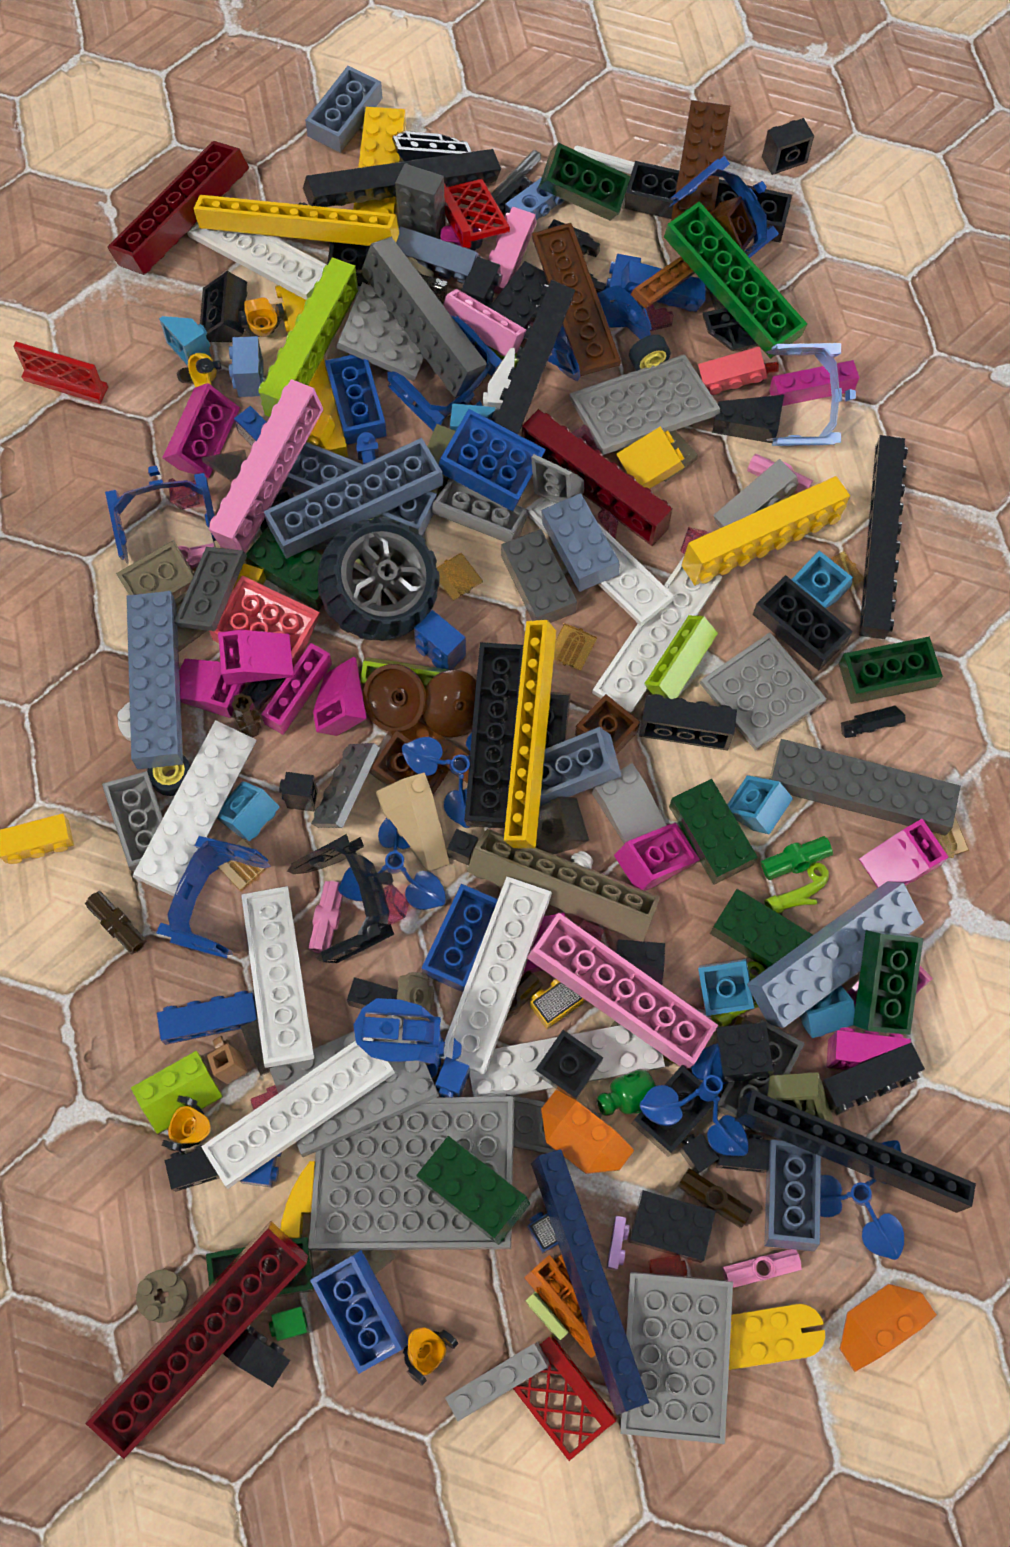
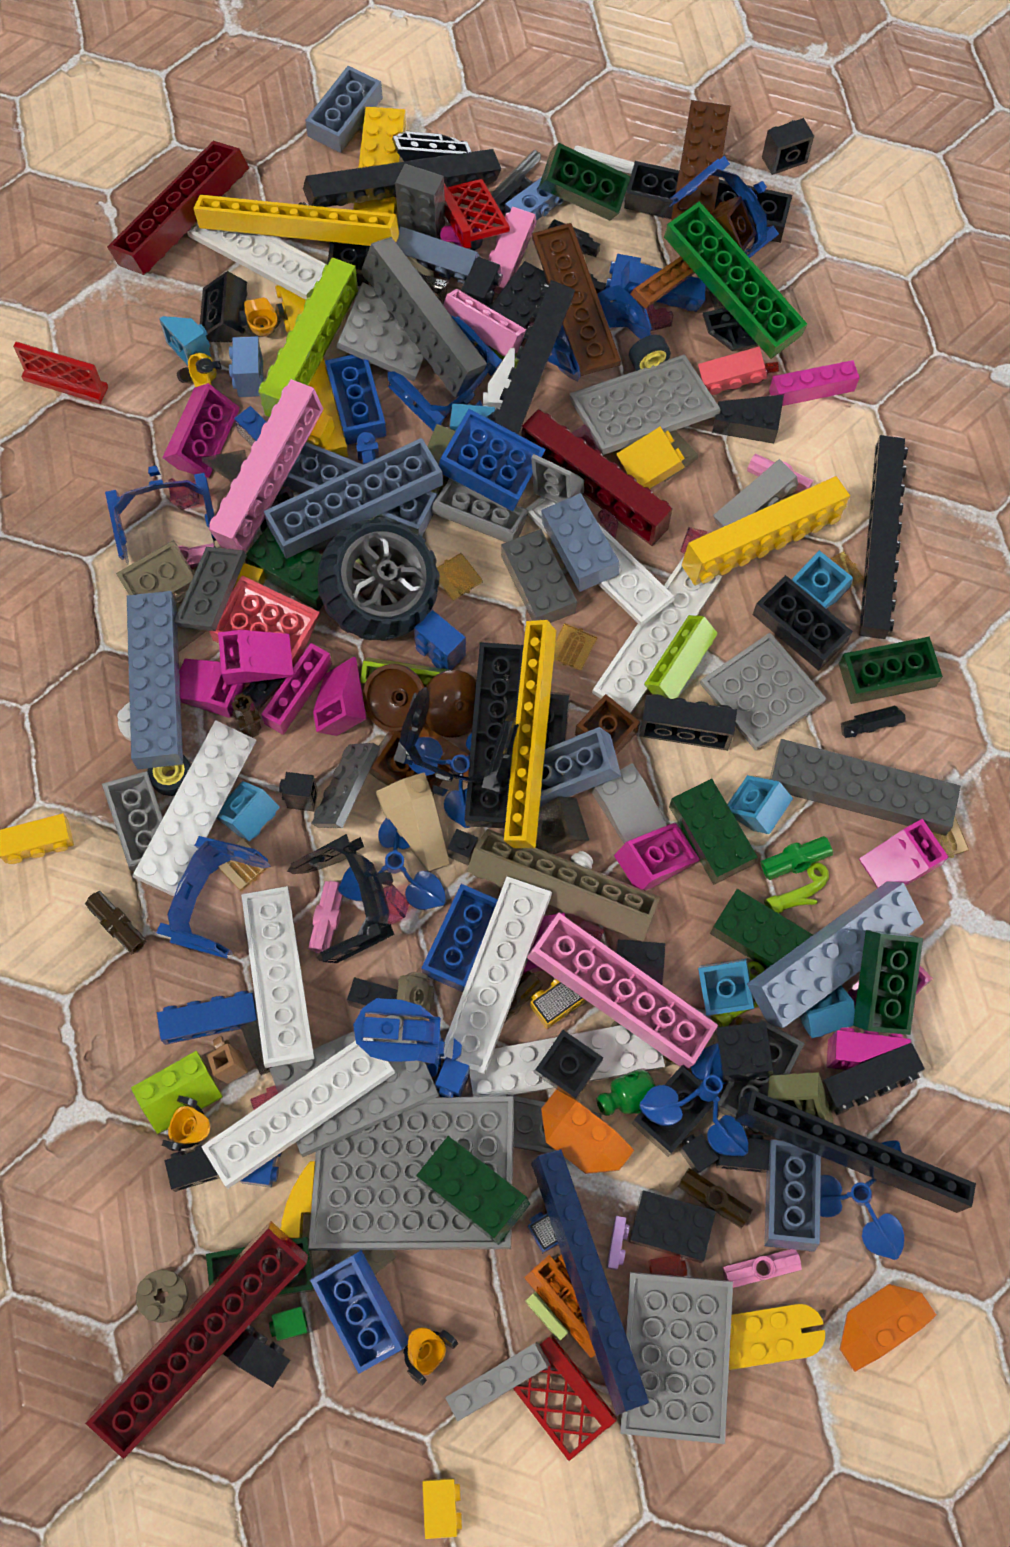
(408, 753): none -> black animal
(440, 1508): none -> yellow brick
(825, 354): light blue animal -> none

